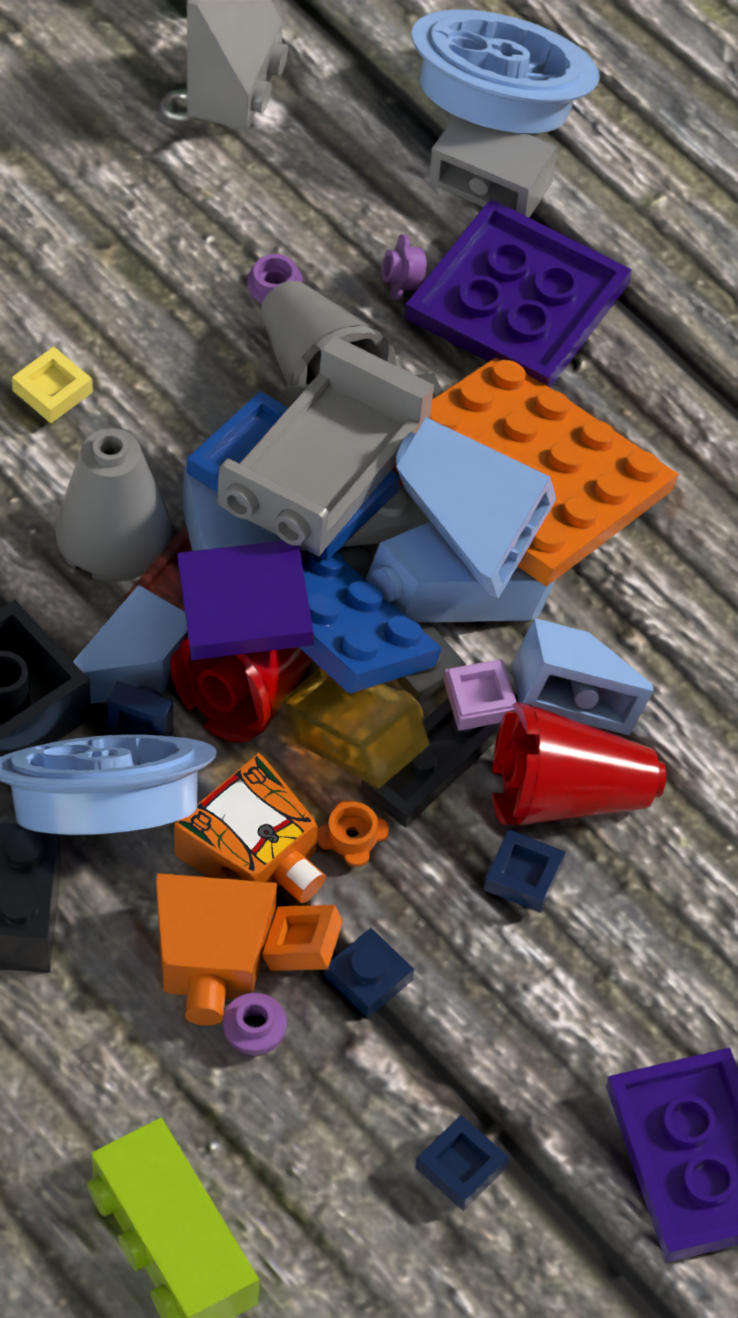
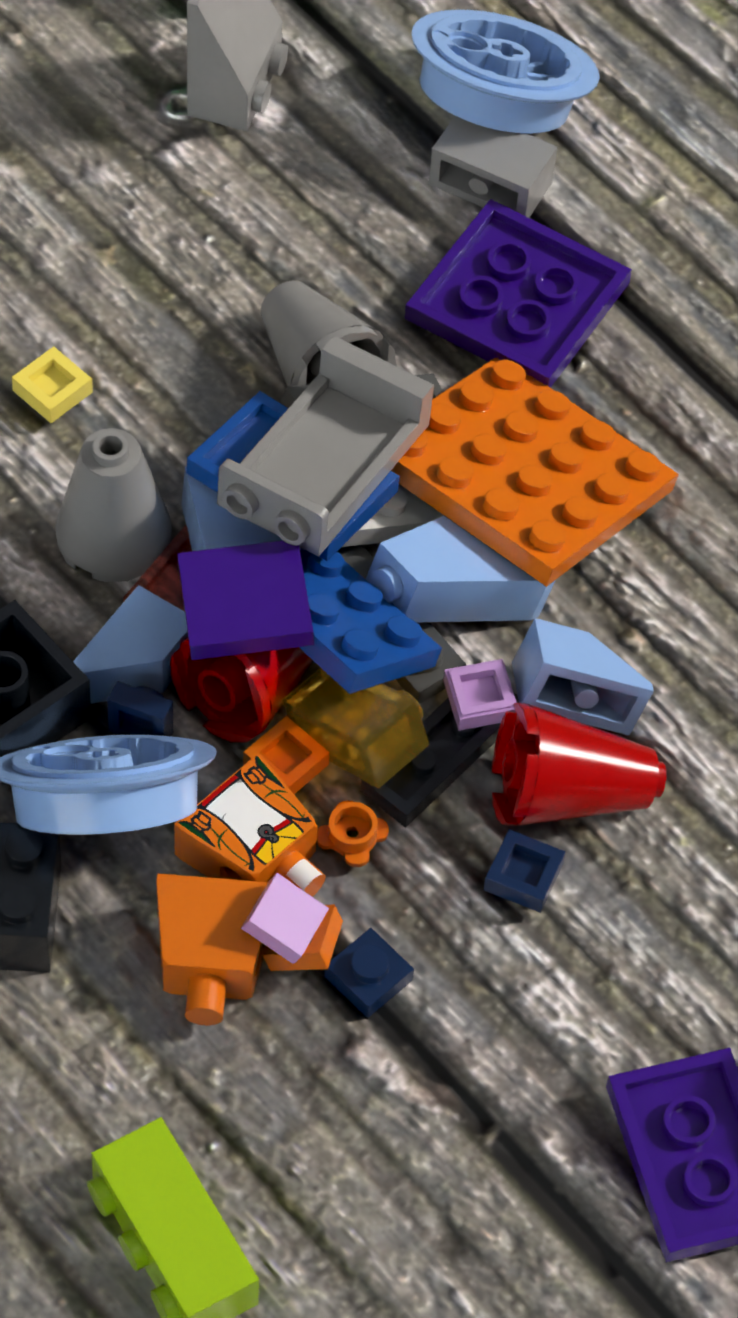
(249, 1039): medium lavender plate -> none
(270, 270): medium lavender plate -> none
(285, 918): none -> lavender tile
(290, 753): none -> orange plate
(403, 267): medium lavender plate -> none
(461, 1162): dark blue plate -> none
(475, 499): light blue slope -> none

